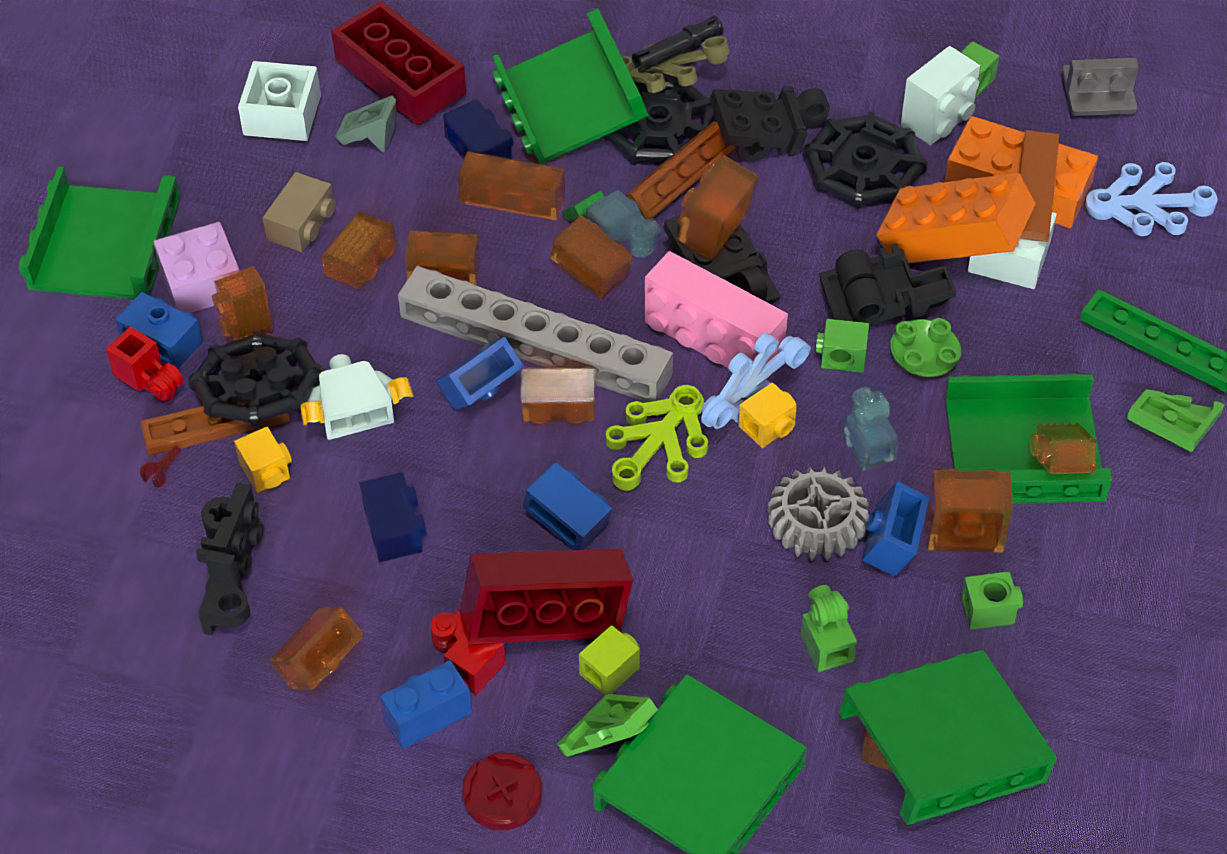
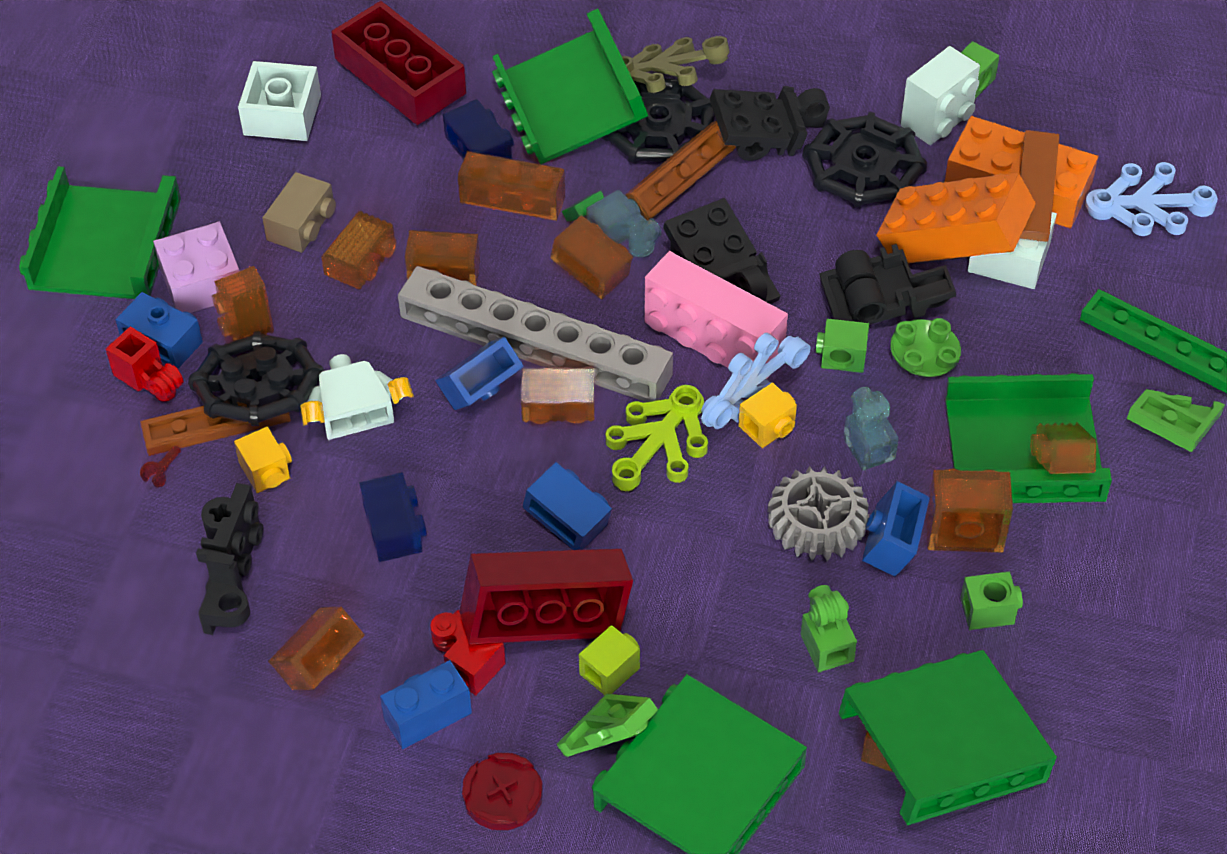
(370, 121): sand green slope -> none
(686, 40): black pin -> none
(716, 206): clear orange brick -> none
(1101, 86): flat silver bracket -> none

